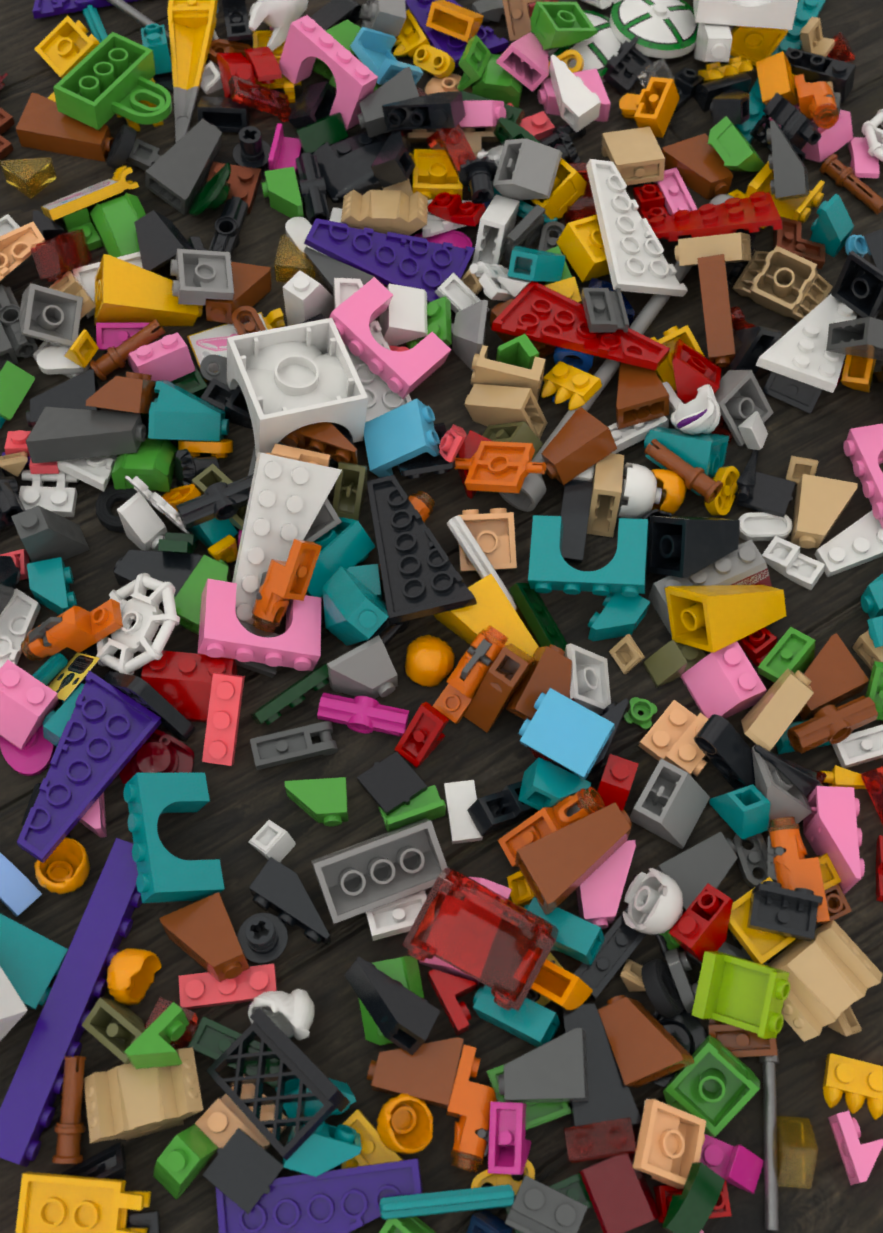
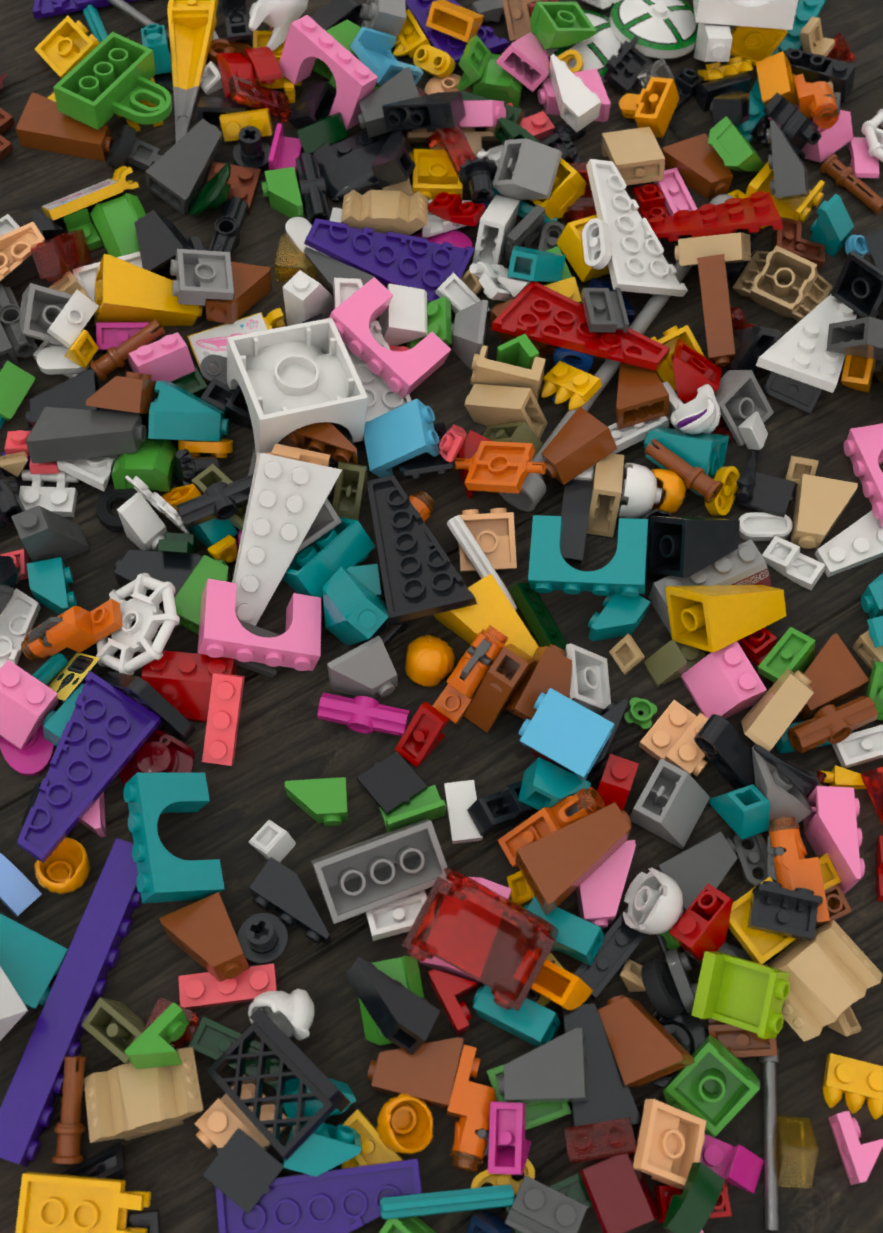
(29, 175): clear yellow slope -> none
(72, 318): none -> white plate
(131, 975): light orange hair -> none
(183, 1160): bright green slope -> none
(234, 122): none -> yellow plate
(246, 314): dark orange plate -> none
(284, 582): orange plate -> none
(292, 695): dark green plate -> none
(293, 745): dark grey plate -> none
(596, 244): none -> white plate

